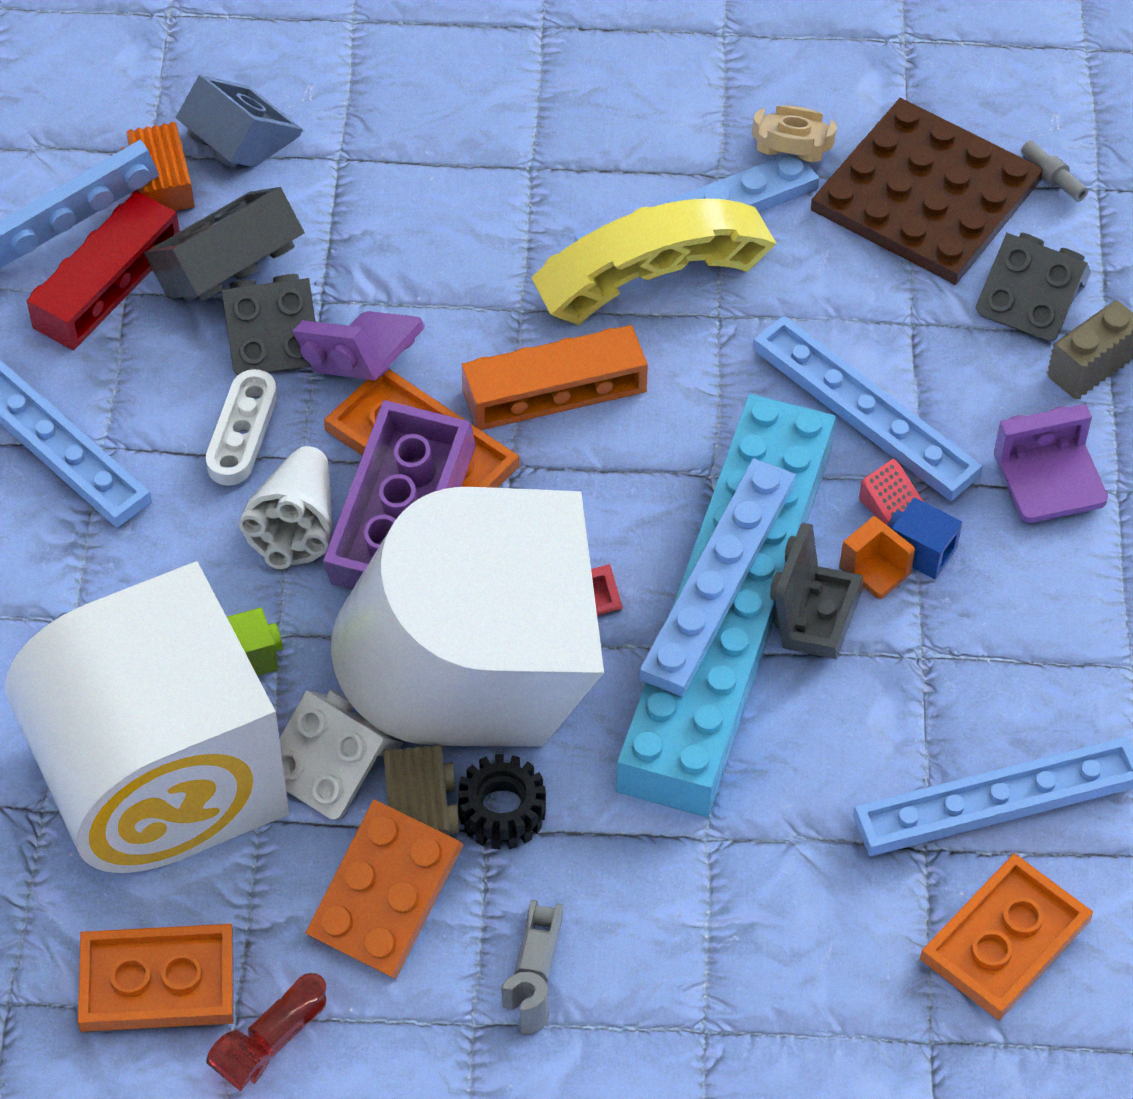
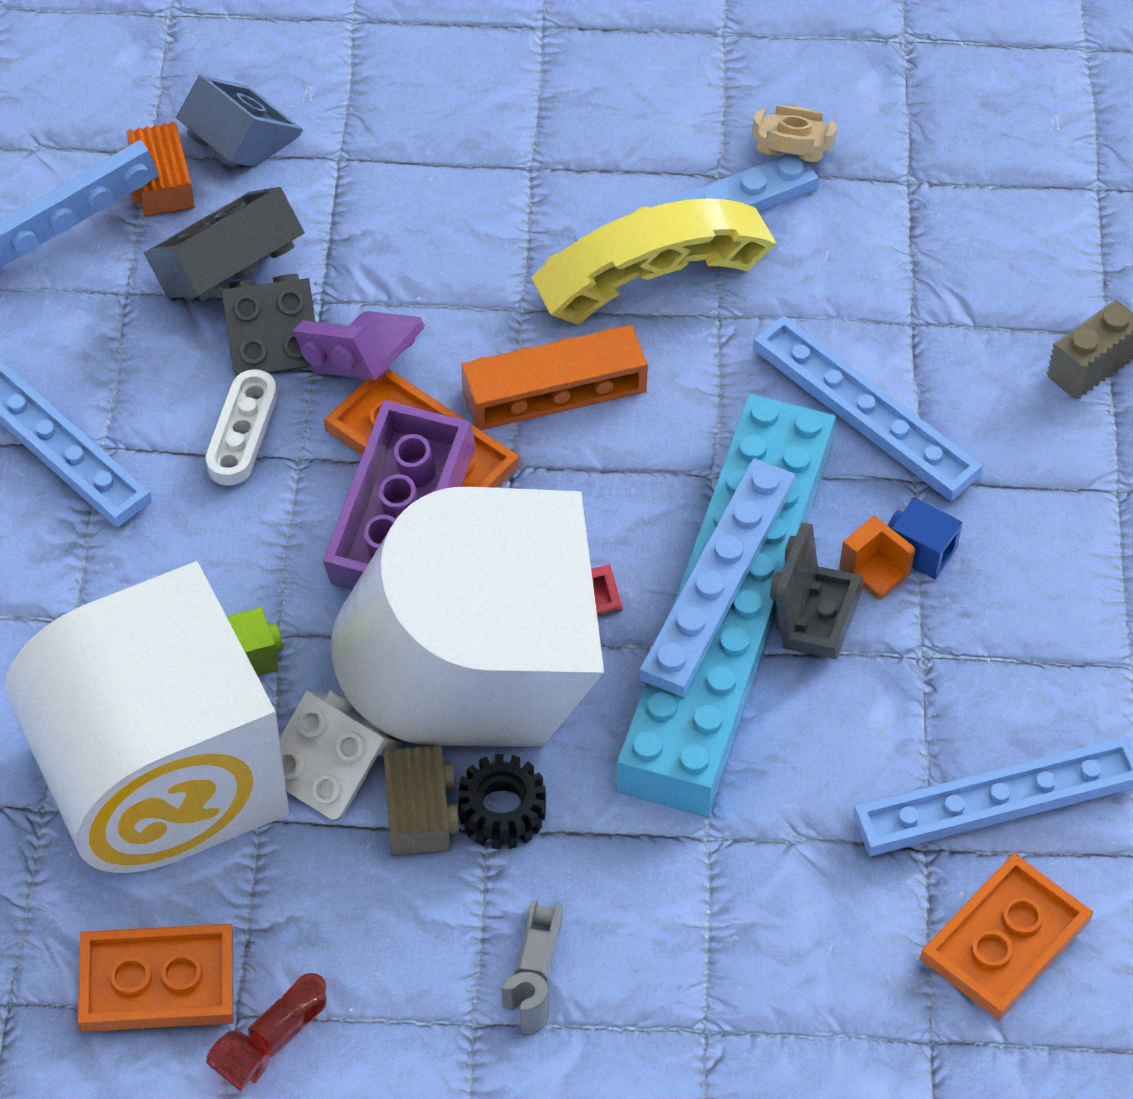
(100, 271): red brick -> none
(291, 511): white cone -> none
(384, 888): orange plate -> none
(887, 491): coral slope -> none
(927, 190): reddish brown plate -> none
(1032, 286): dark grey bracket -> none
(1049, 463): medium lavender bracket -> none
(1055, 171): light grey bar -> none

